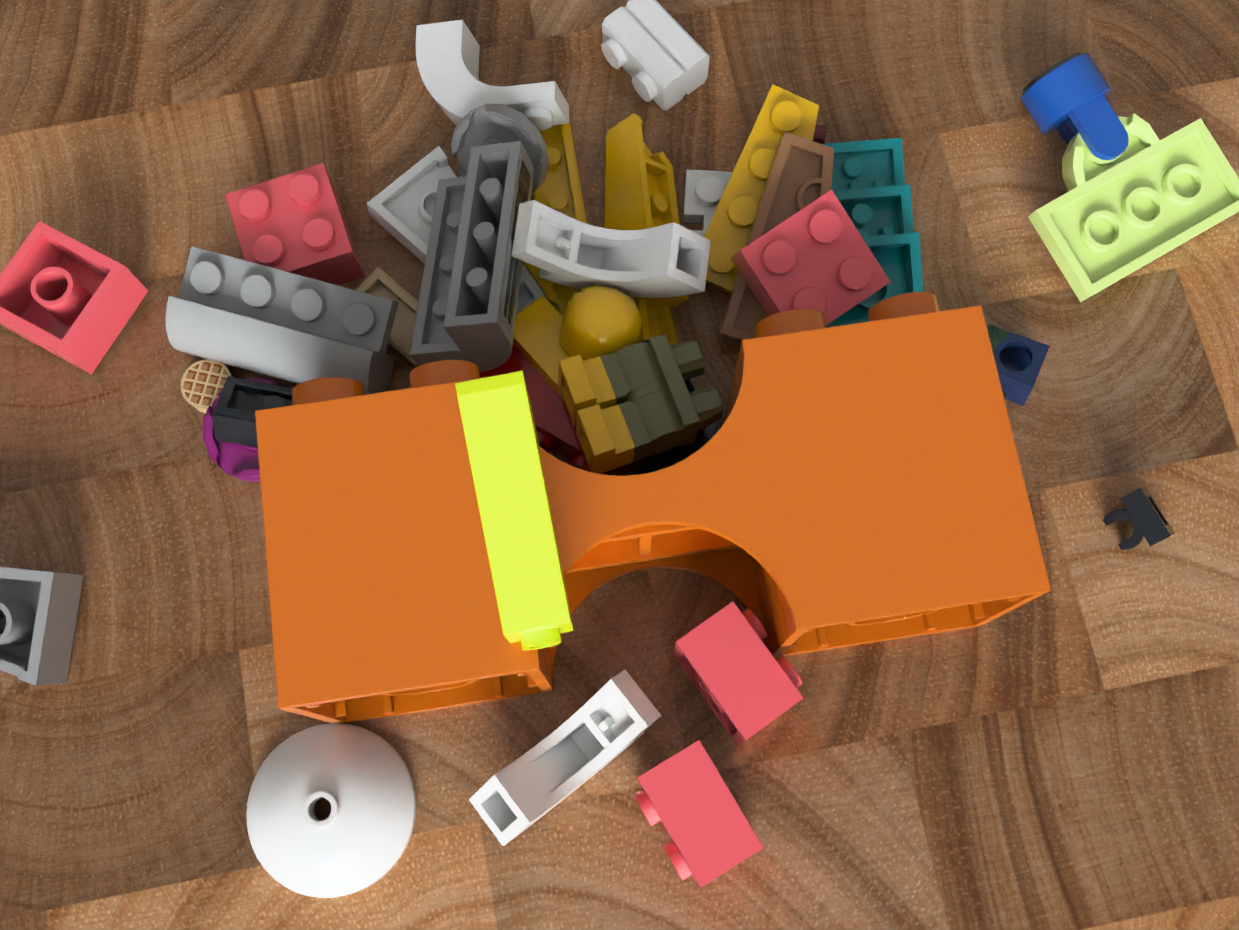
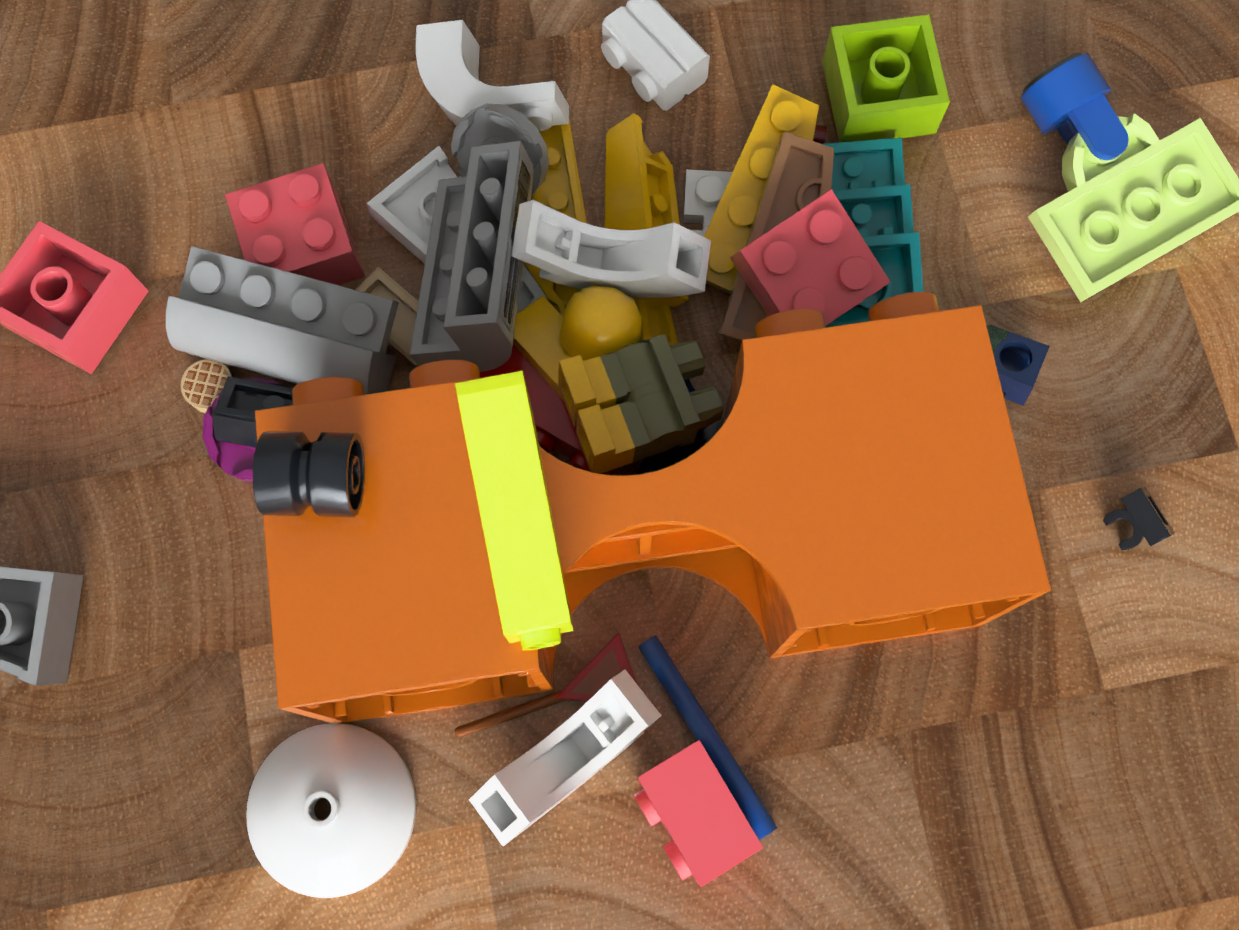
(302, 473): none -> black wheel
(586, 684): none -> dark orange piece
(705, 732): none -> blue bar
(737, 672): coral brick -> none
(885, 79): none -> lime brick

